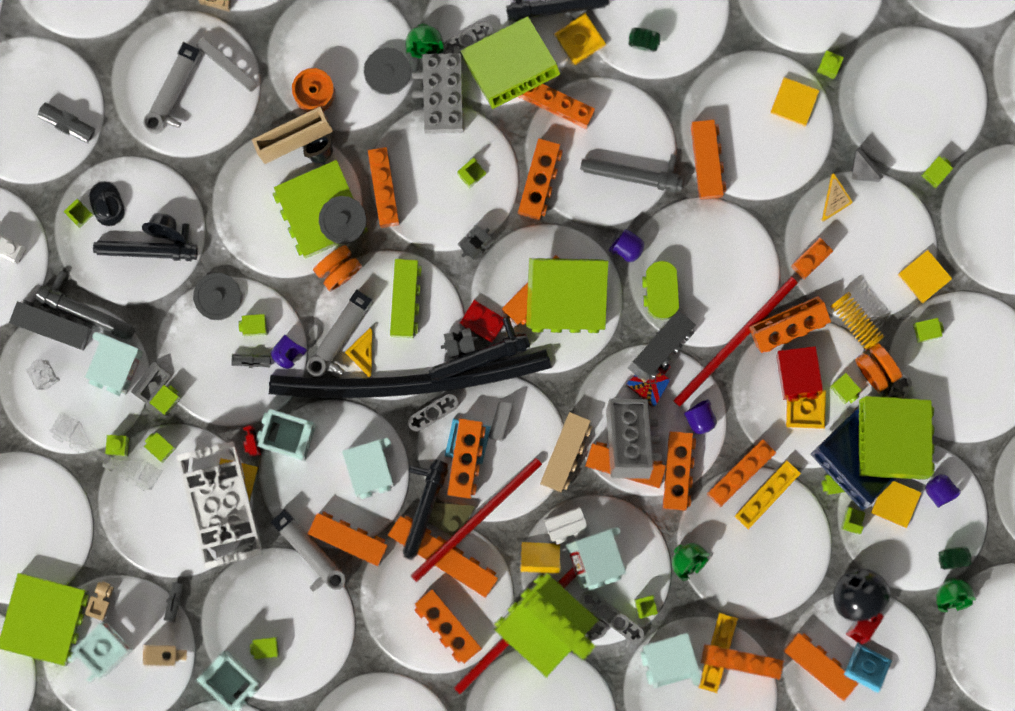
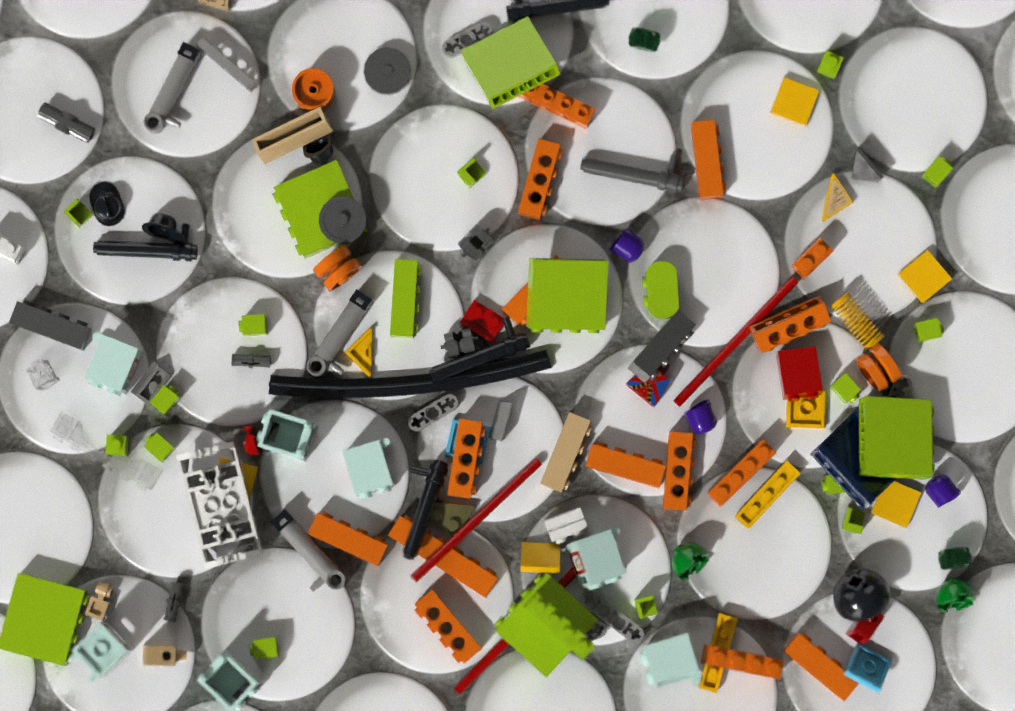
(57, 300): dark grey cylinder -> none
(217, 296): dark grey wheel -> none
(282, 347): dark purple helmet -> none
(383, 187): orange brick -> none
(424, 40): green cylinder -> none
(441, 93): light grey piece -> none
(580, 39): yellow tile -> none
(630, 438): light grey piece -> none

